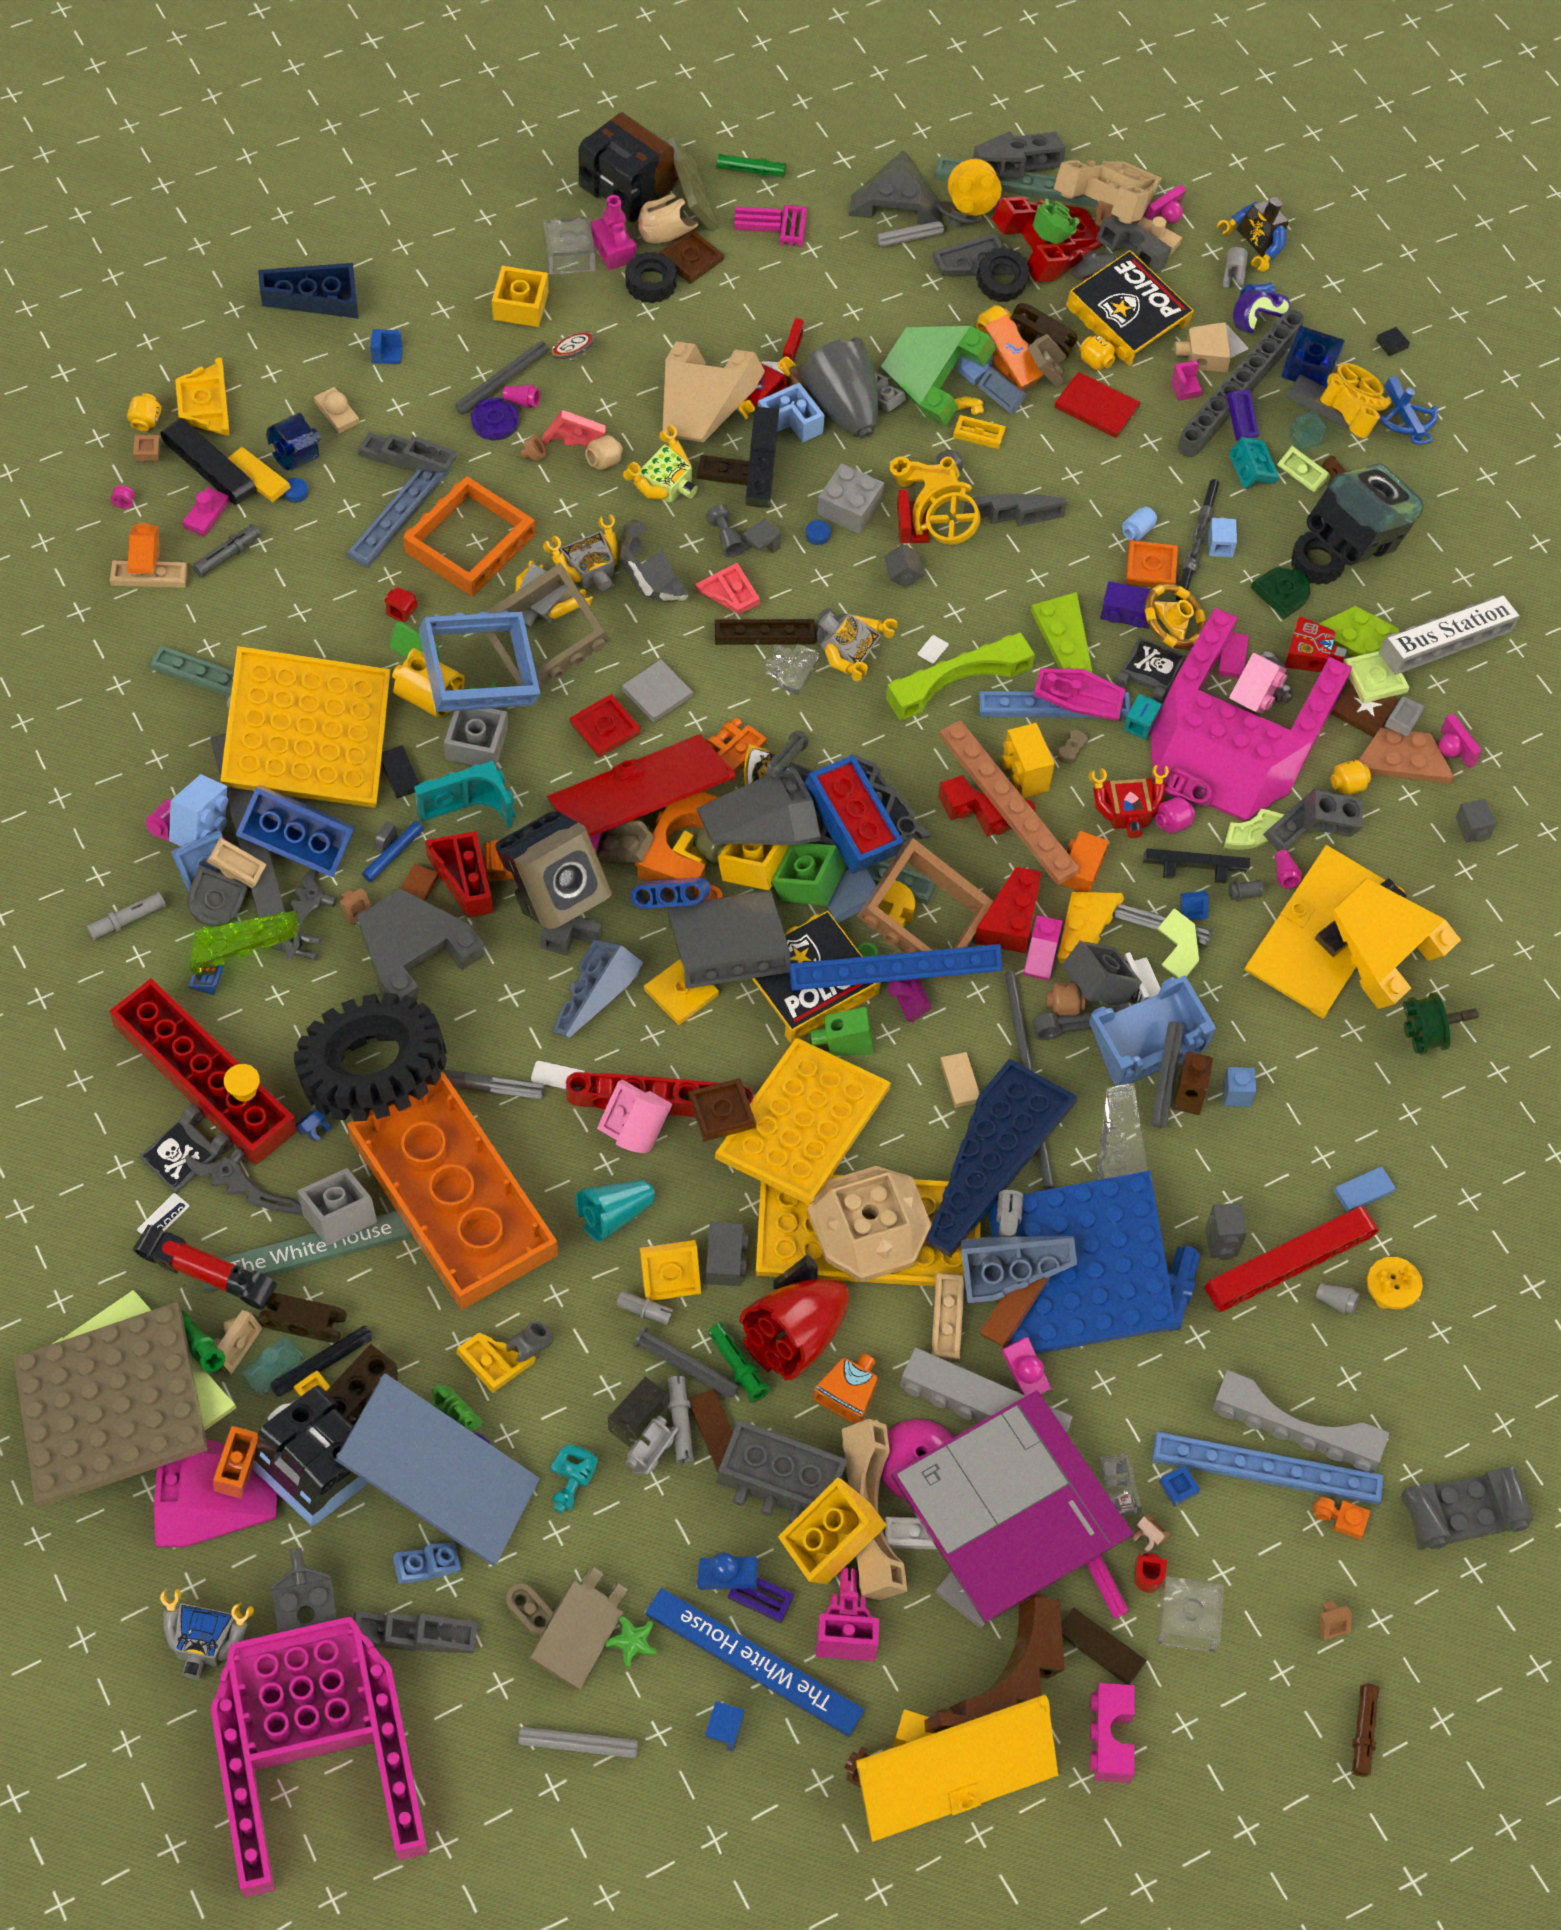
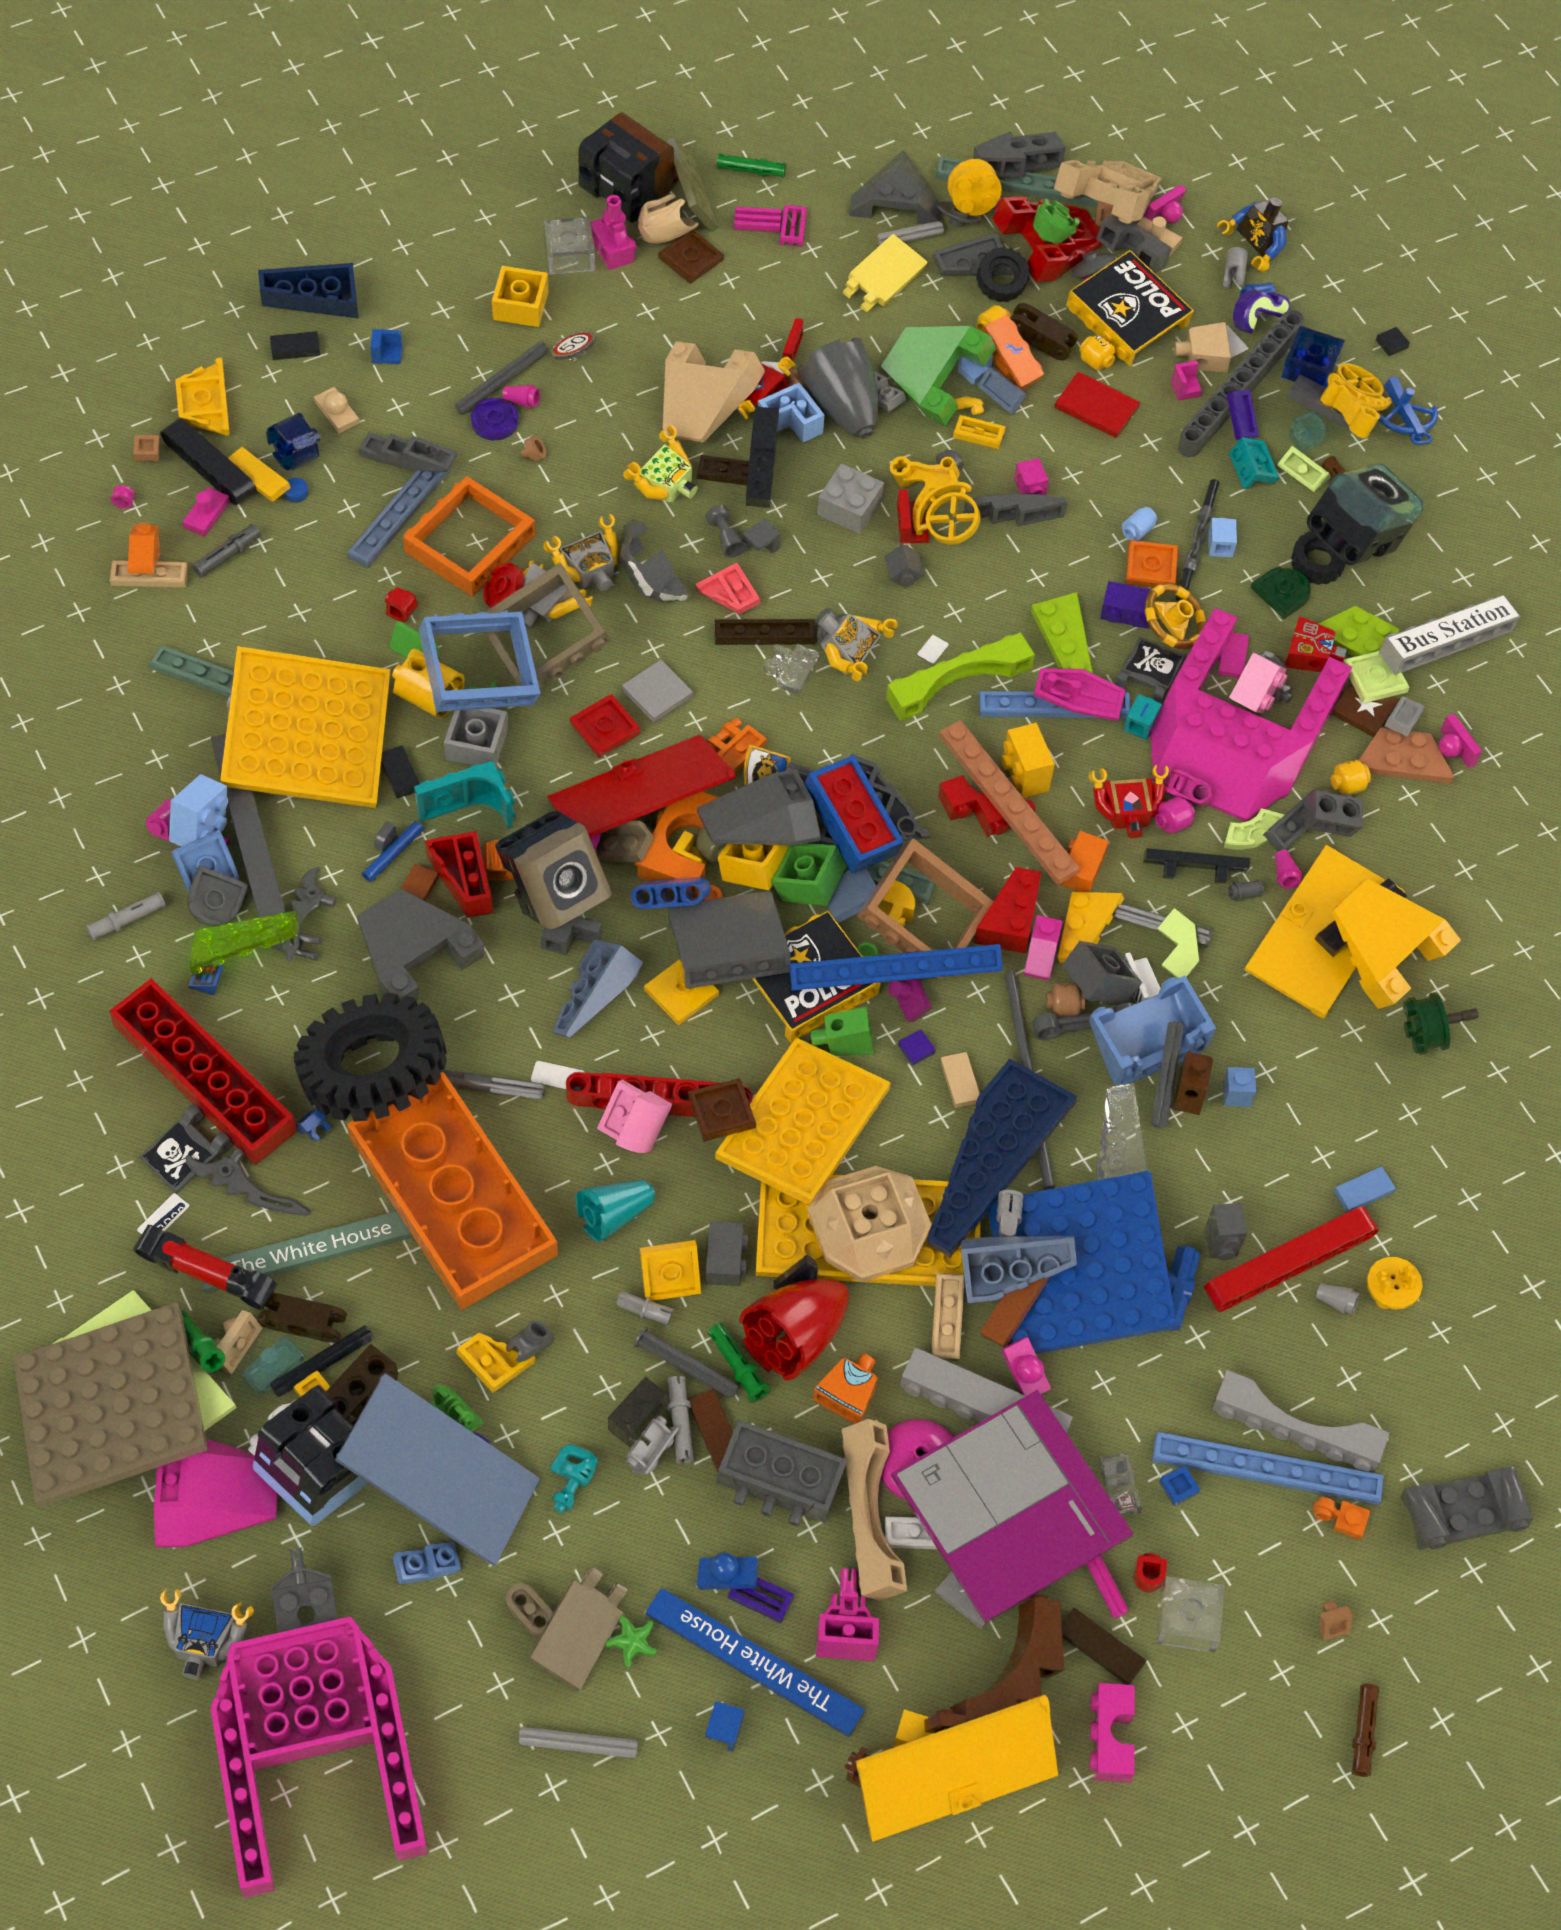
(144, 412): yellow head -> none
(236, 863): tan tile -> none
(236, 1462): orange brick -> none
(242, 1081): yellow piece -> none
(295, 345): none -> black tile
(295, 830): blue slope -> none
(337, 1206): light grey brick -> none
(354, 904): medium nougat tile -> none
(418, 1632): dark grey slope -> none
(504, 582): none -> red tile
(573, 430): coral wing -> none
(604, 452): tan head -> none
(651, 262): black tyre -> none
(797, 742): dark grey axle -> none
(818, 532): blue tile -> none
(831, 1532): yellow slope -> none
(884, 273): none -> light yellow tile
(916, 1047): none -> dark purple tile
(1031, 477): none -> dark pink brick
(1047, 358): dark tan bracket -> none
(1073, 745): dark tan piece -> none
(1153, 1530): medium nougat tile -> none
(1194, 905): blue tile -> none
(1475, 821): dark grey brick -> none

